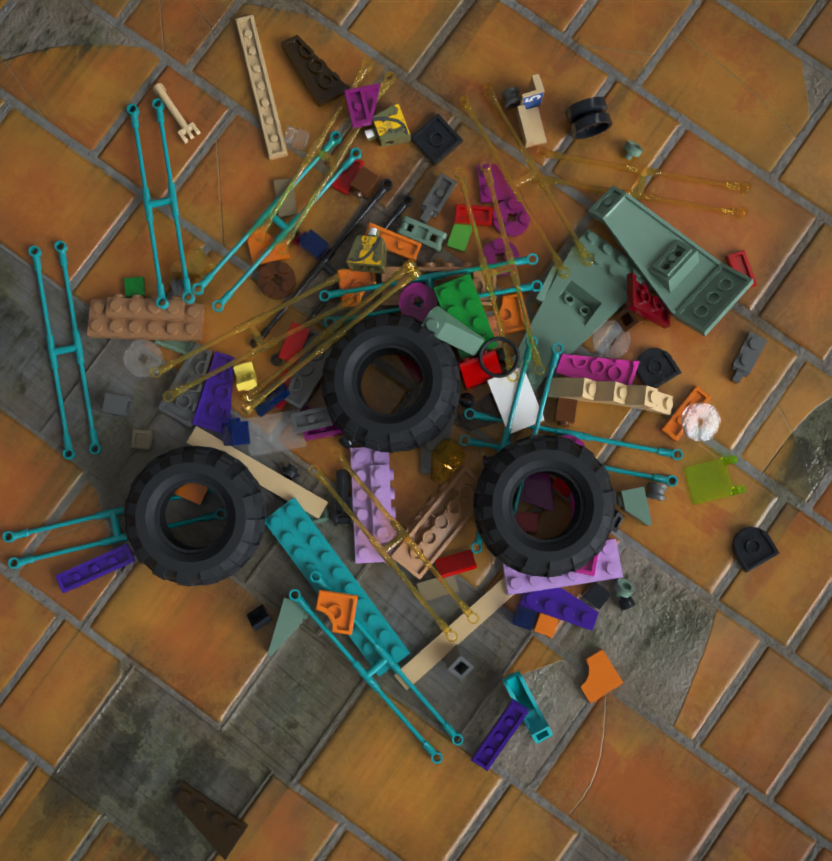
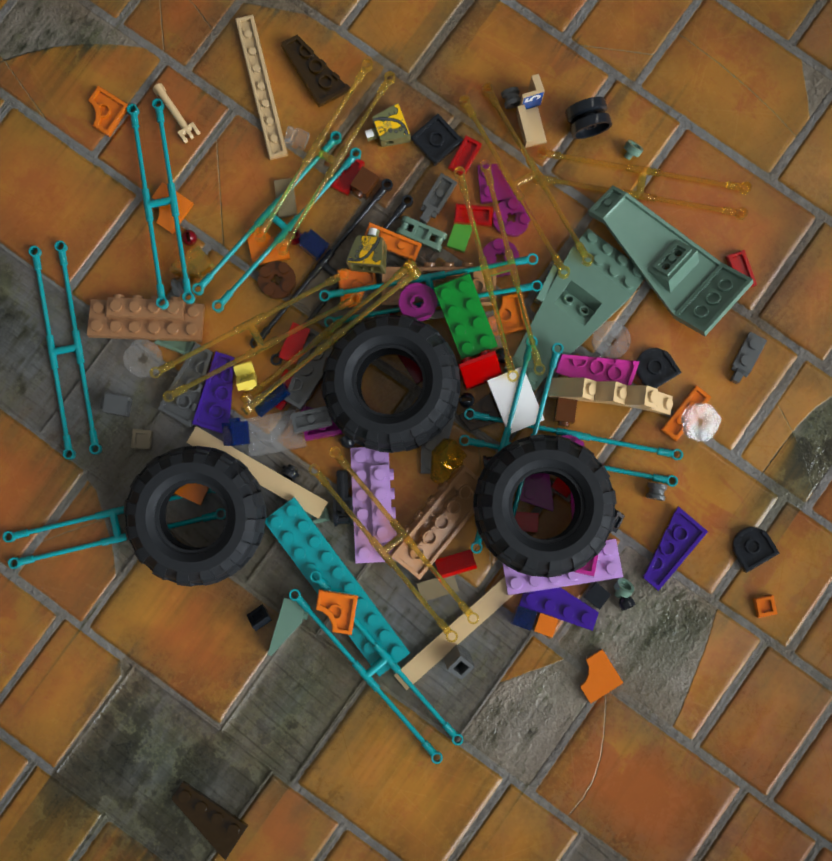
(95, 568): dark purple plate -> none
(108, 110): none -> orange tile
(134, 286): green tile -> none
(165, 217): none -> orange tile
(193, 237): none -> dark red hinge
(362, 104): magenta wing -> none
(452, 331): sand green slope -> none
(465, 155): none -> red tile
(500, 734): dark purple tile -> none
(503, 374): black tyre -> none
(534, 719): teal arch -> none
(629, 320): reddish brown brick -> none
(635, 504): sand green slope -> none
(645, 304): dark red wing -> none
(675, 545): none -> dark purple wing
(712, 480): clear neon green flag -> none
(765, 606): none -> orange tile

